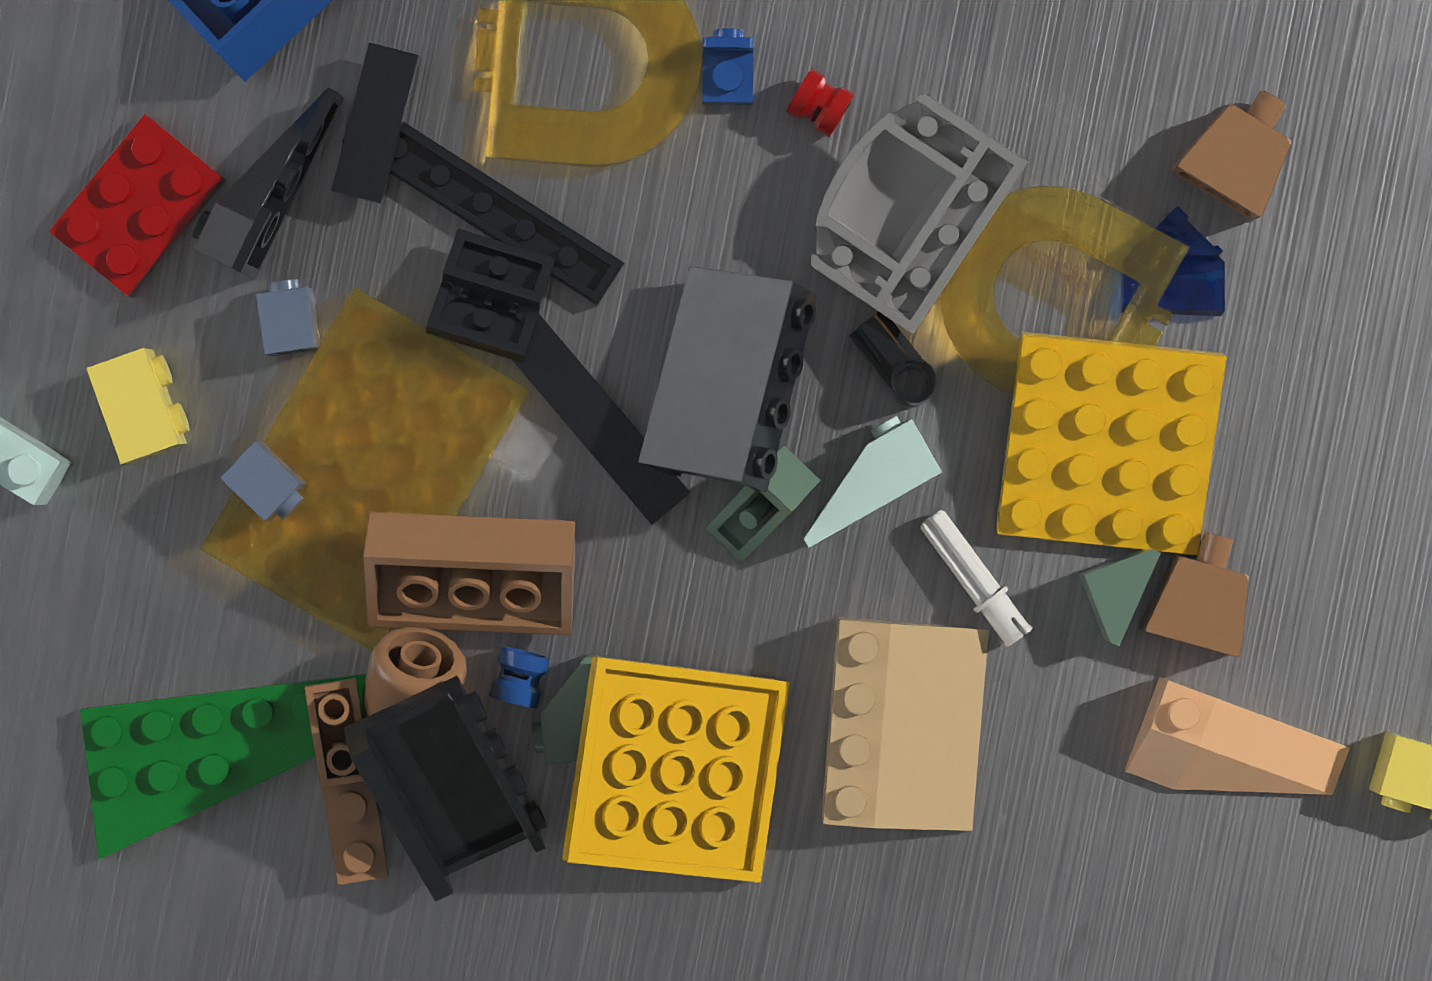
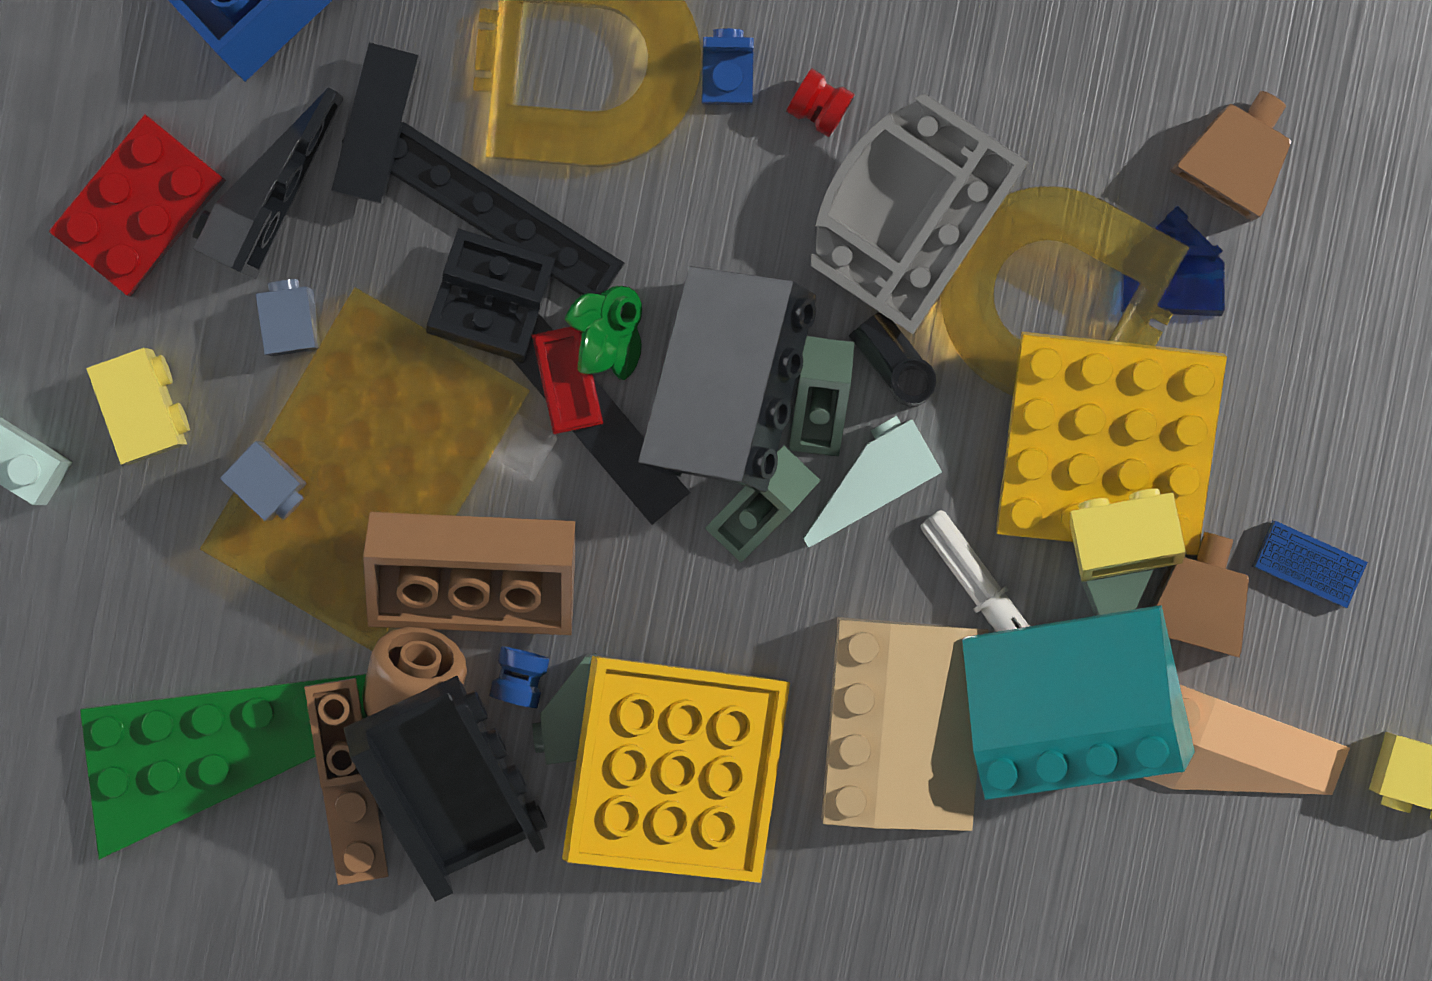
(568, 394): none -> red tile
(606, 336): none -> green plate
(822, 396): none -> sand green slope
(1075, 703): none -> teal slope
(1126, 535): none -> light yellow brick
(1309, 564): none -> blue tile

